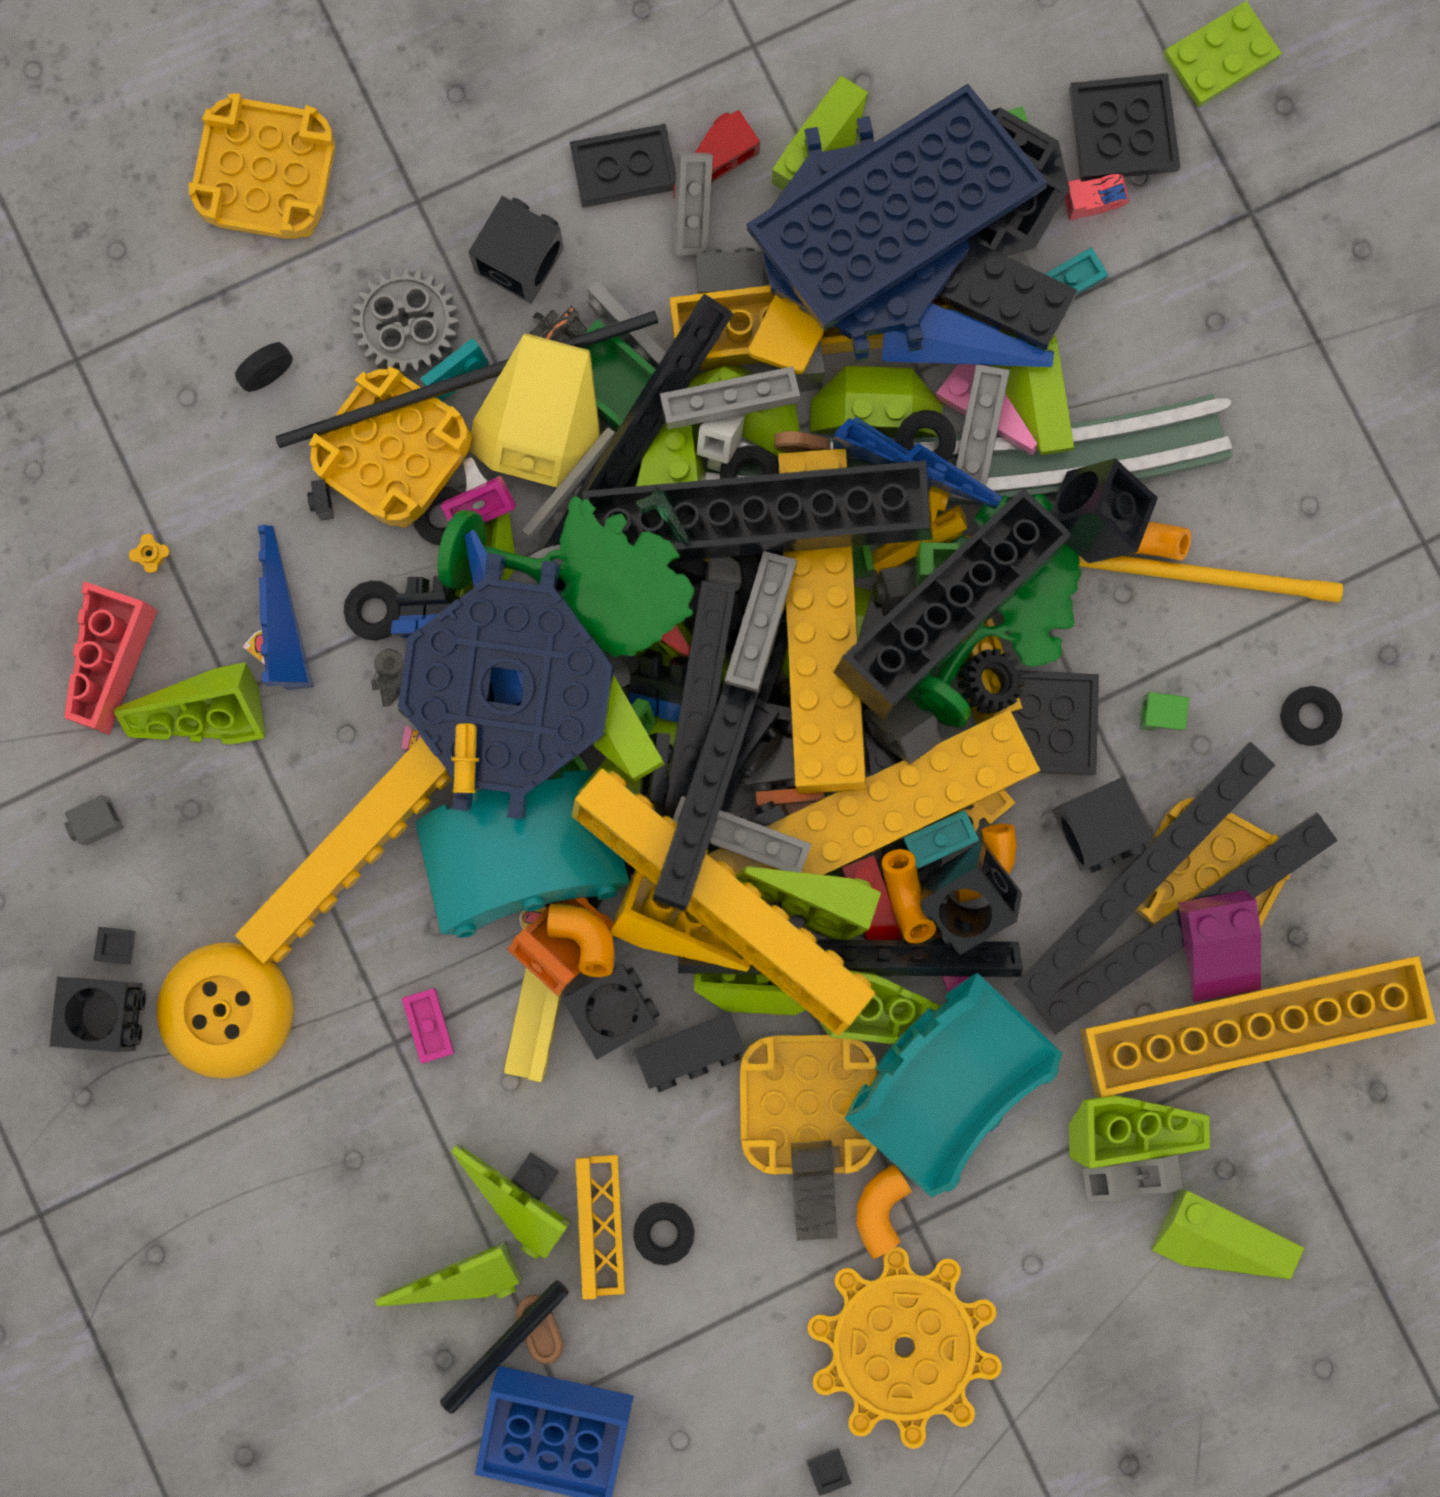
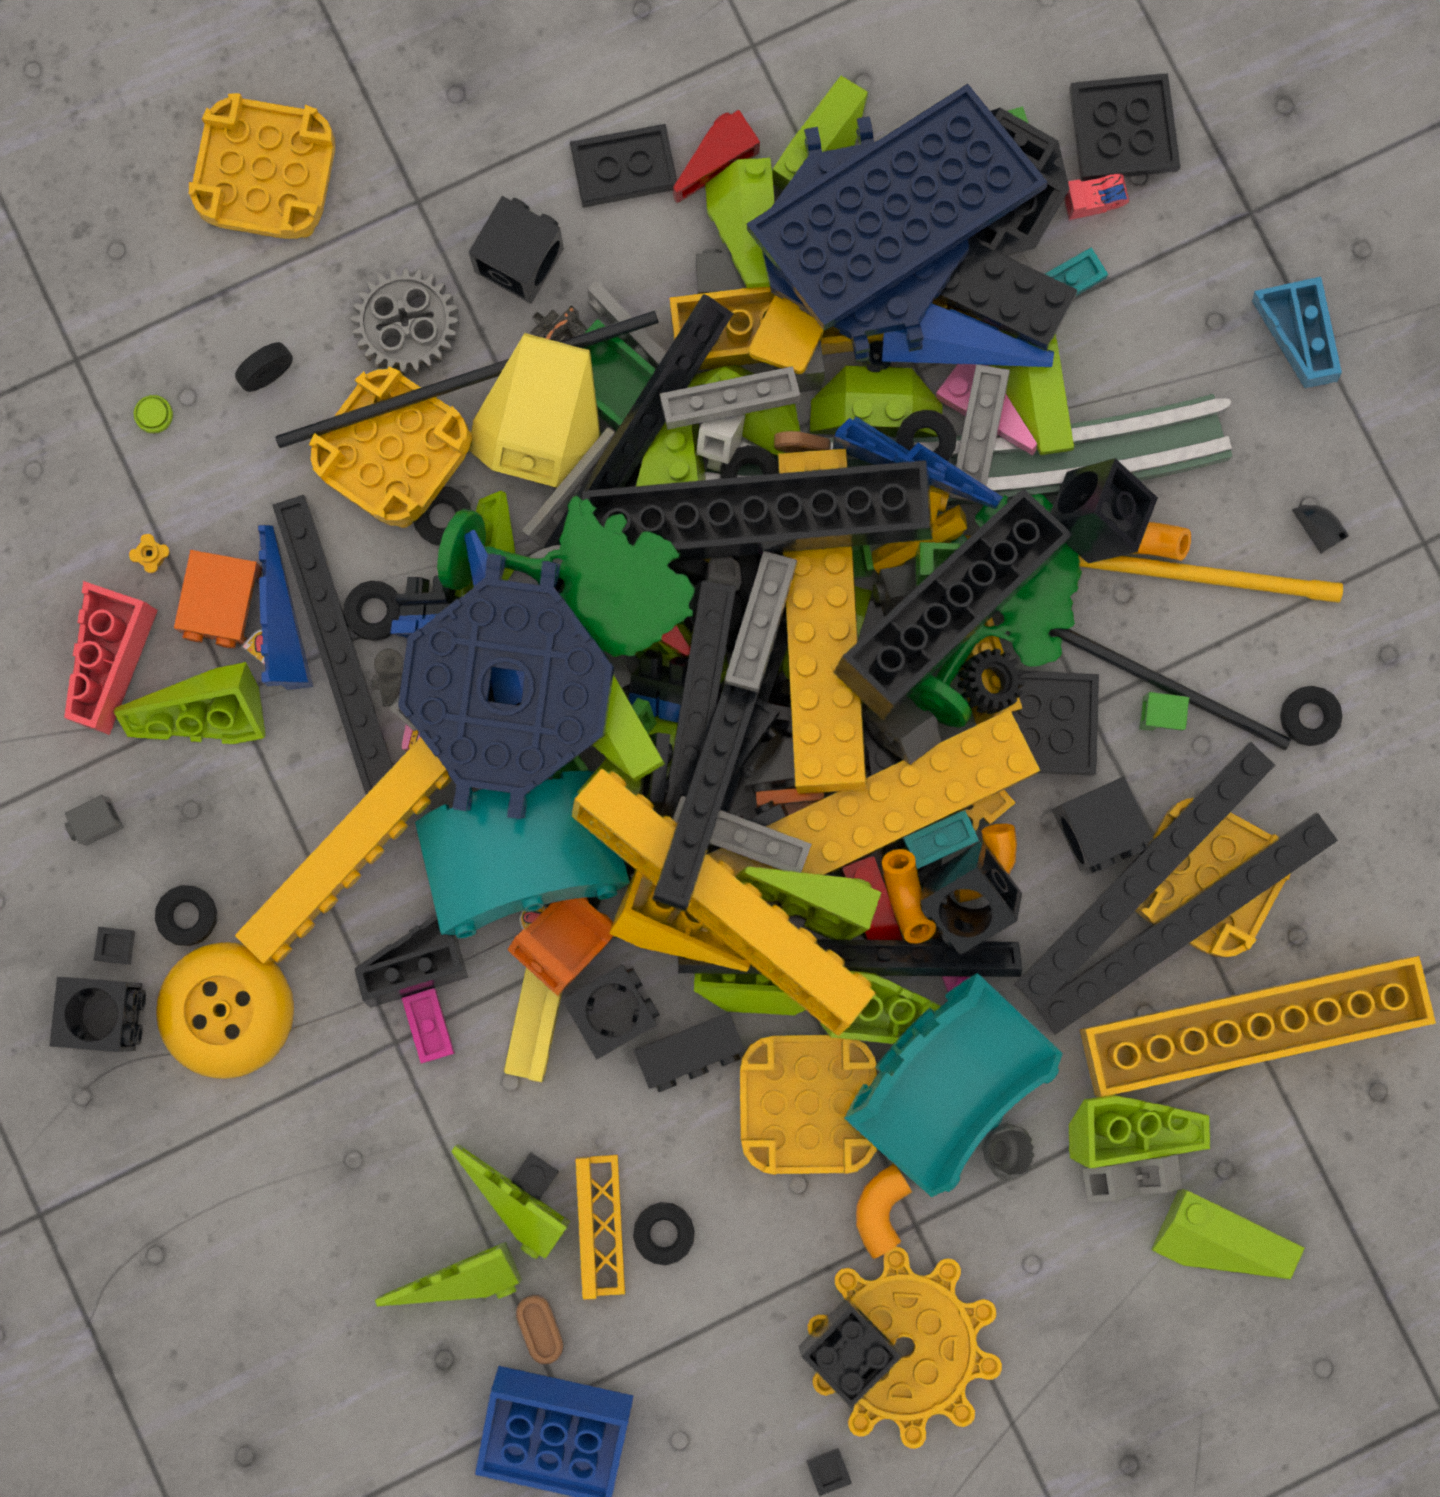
(153, 414): none -> lime piece
(165, 910): none -> black tyre
(216, 598): none -> orange panel
(320, 500): black plate -> none
(334, 640): none -> black plate
(411, 965): none -> black wedge
(463, 360): teal plate -> none
(465, 758): yellow axle -> none
(482, 495): dark pink piece -> none
(504, 1347): black axle -> none
(589, 932): light orange cylinder -> none
(661, 502): clear green bar -> none
(692, 203): light grey plate -> none
(732, 201): none -> lime wedge
(814, 1188): clear smoke door -> none
(849, 1352): none -> black brick
(873, 364): none -> black plate
(1008, 1152): none -> dark grey hair
(1172, 687): none -> black piece
(1222, 53): lime plate -> none
(1222, 944): magenta slope -> none
(1302, 328): none -> dark azure wedge
(1321, 526): none -> black brick

